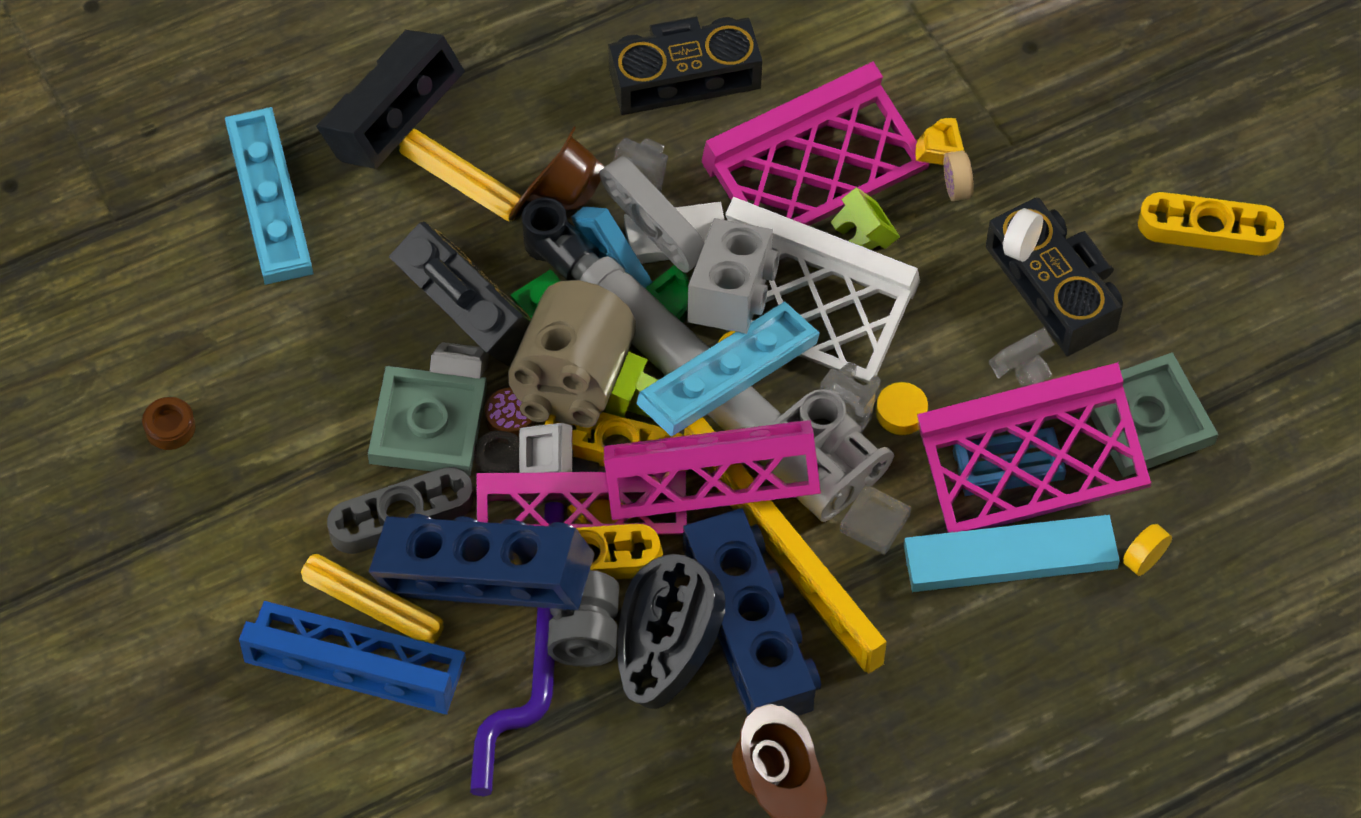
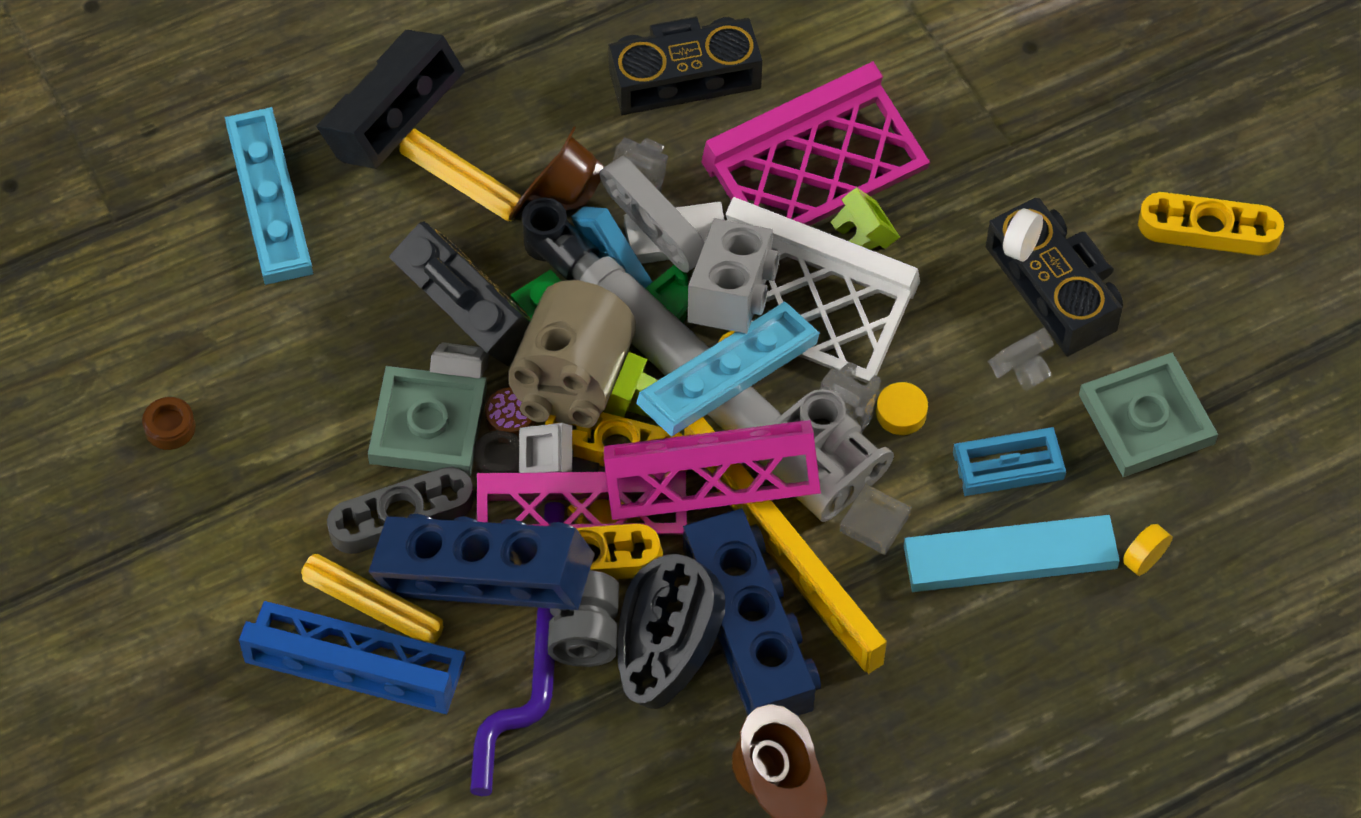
(938, 140): yellow tile -> none
(958, 175): tan tile -> none
(1025, 407): dark pink fence -> none

